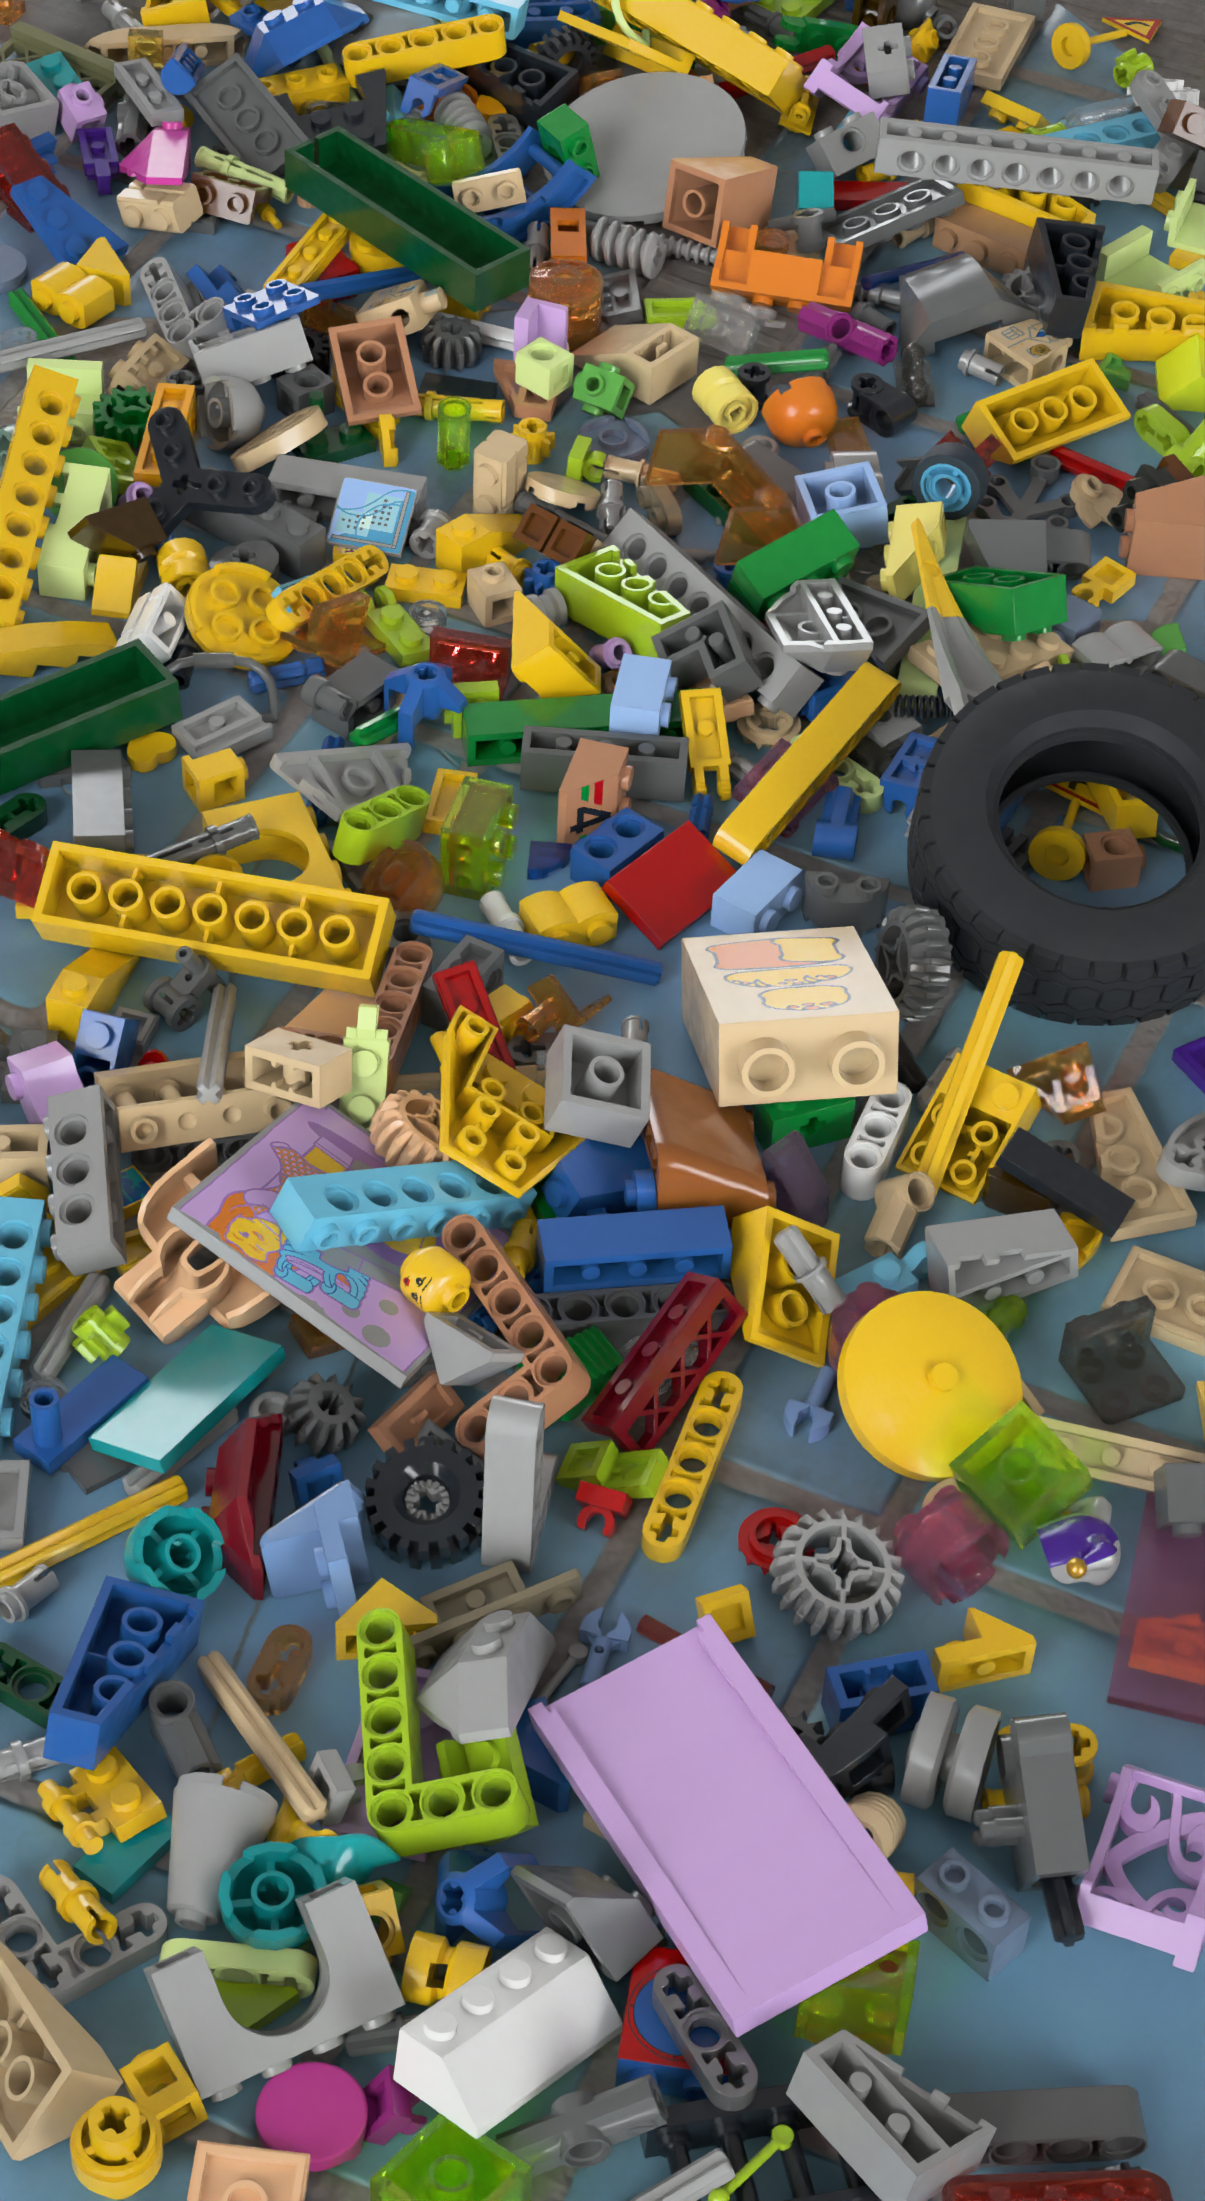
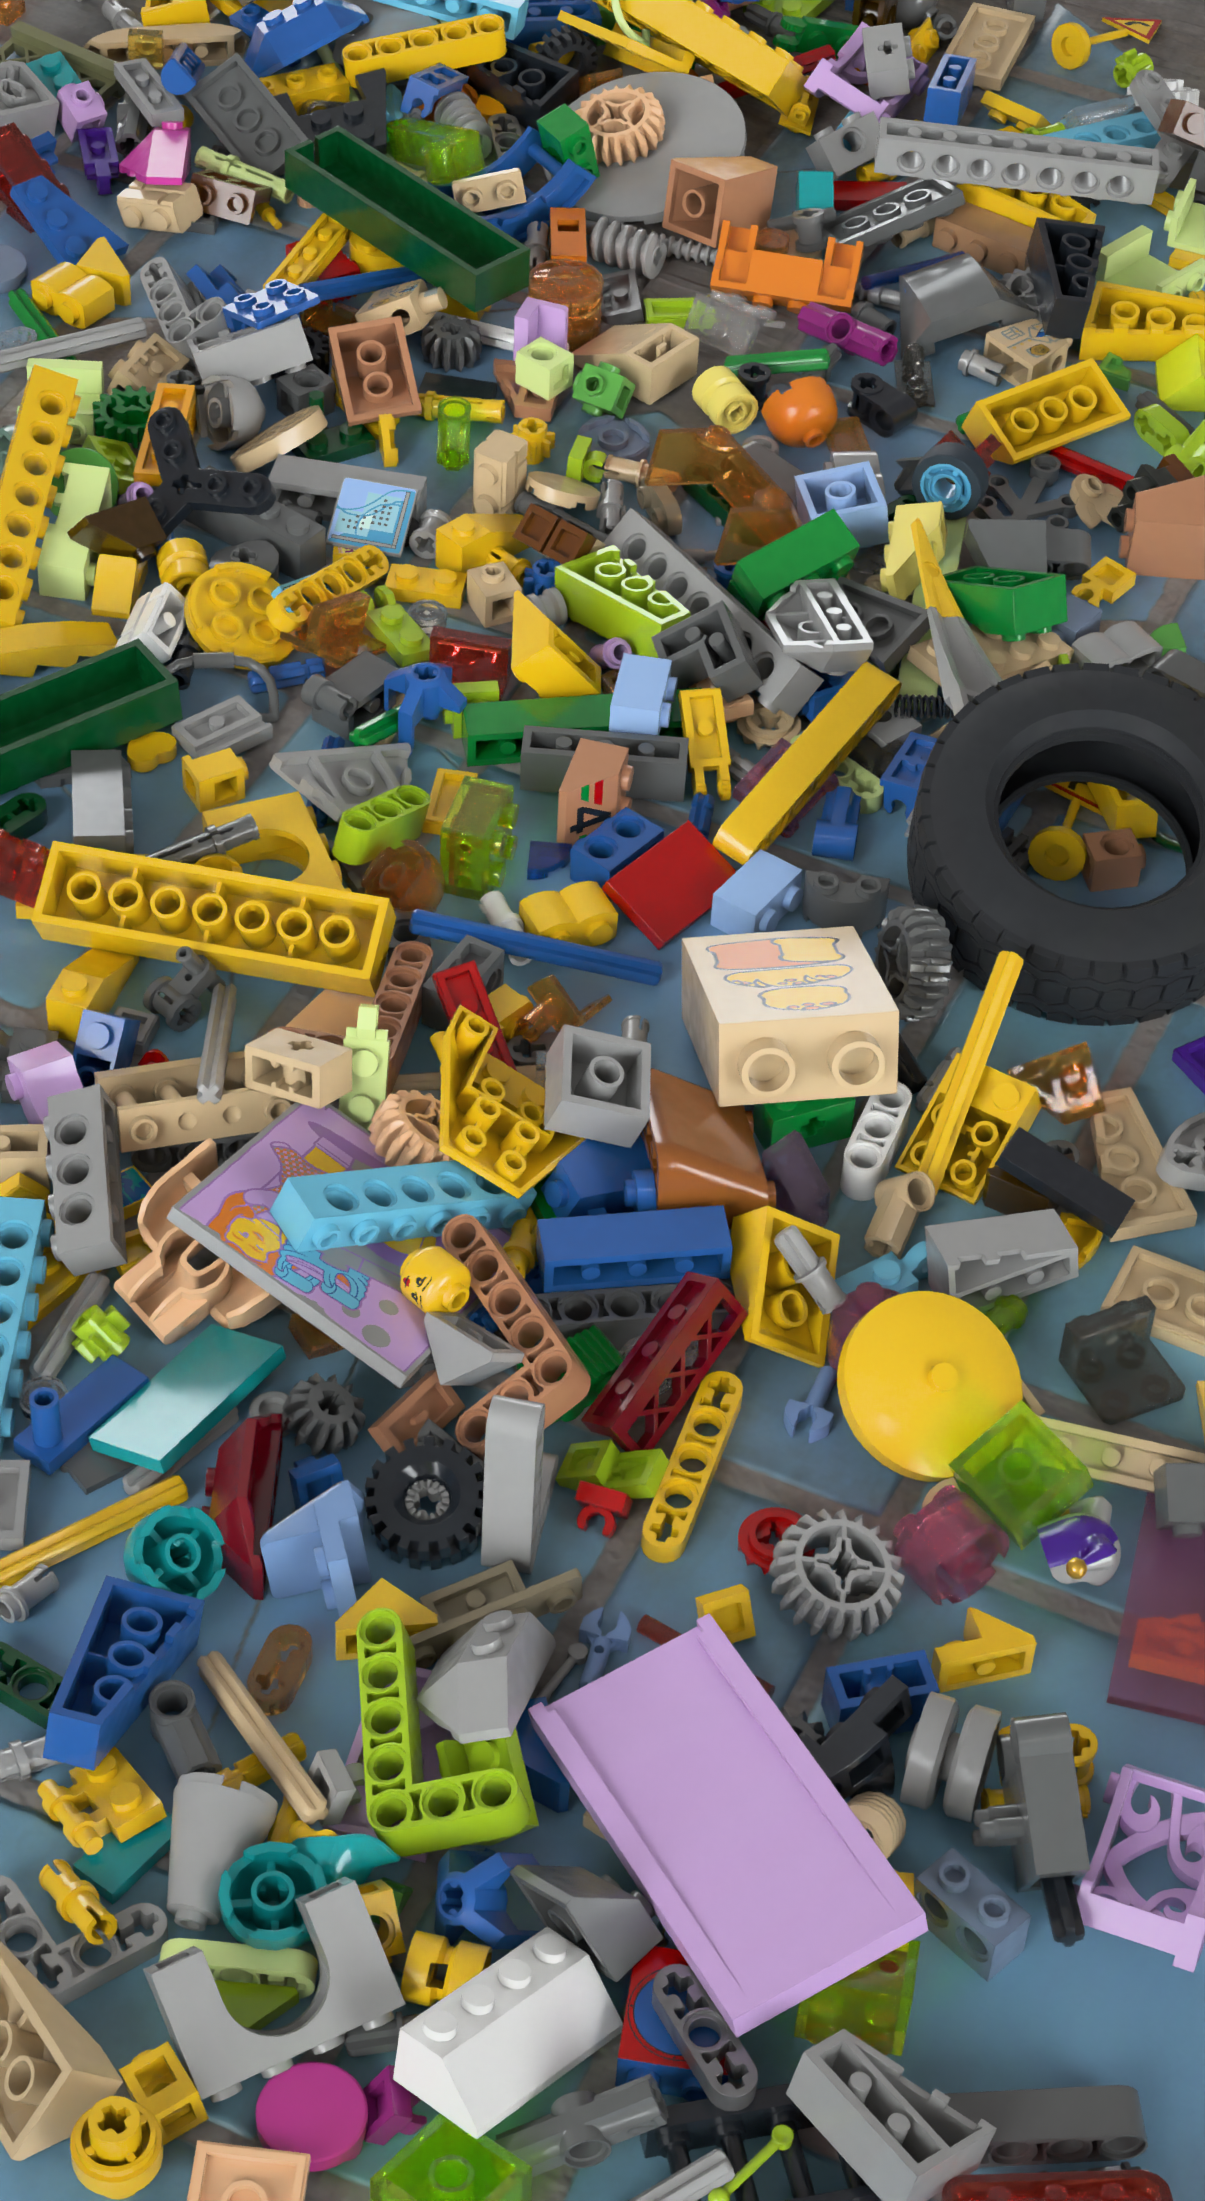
(623, 123): none -> light nougat gear

